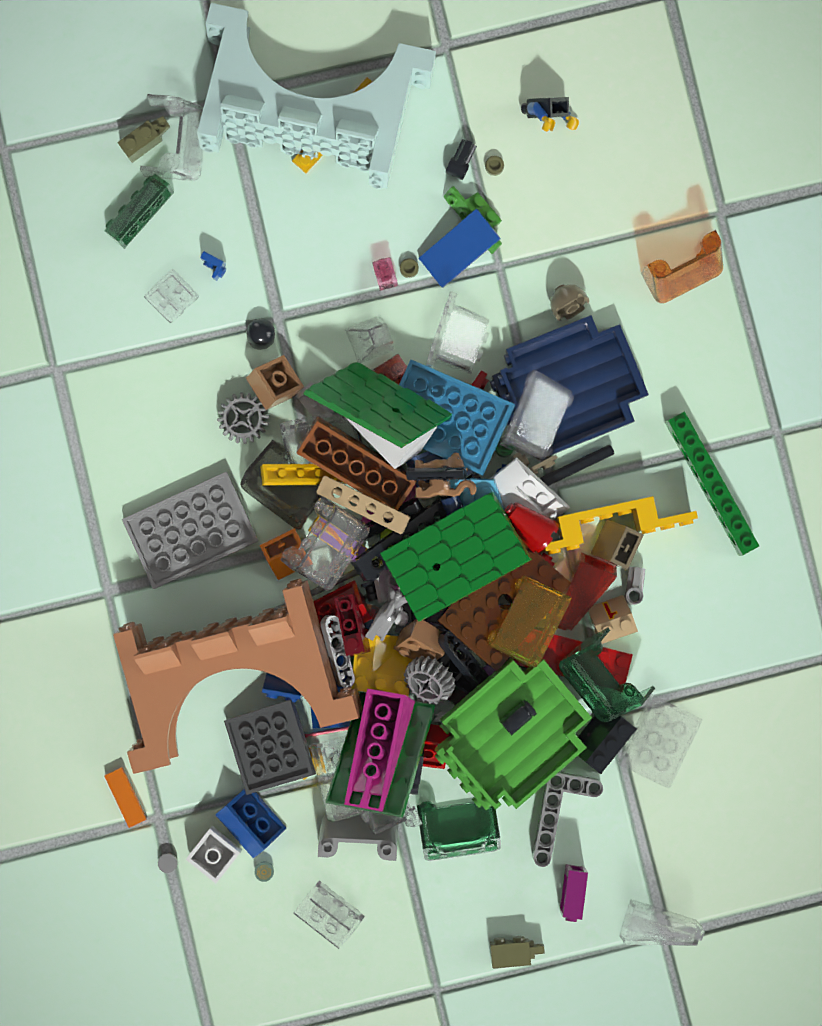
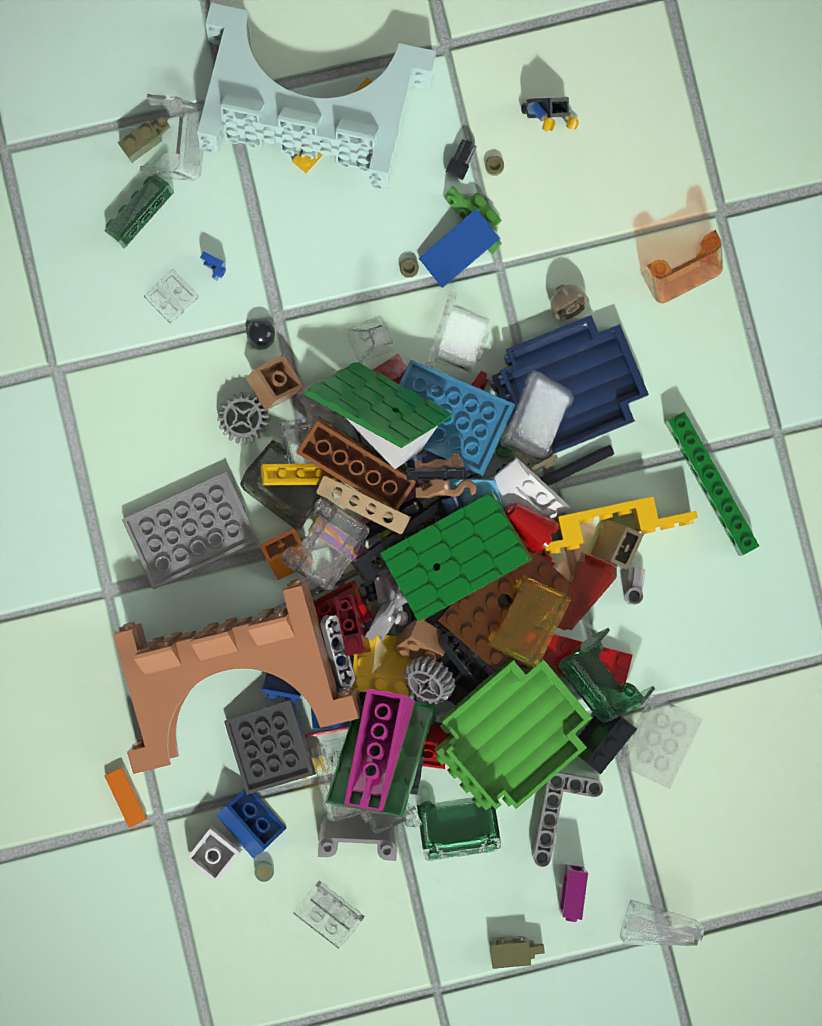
(167, 862): light grey tile -> none
(385, 273): clear pink bracket -> none
(518, 717): black piece -> none
(613, 615): tan slope -> none

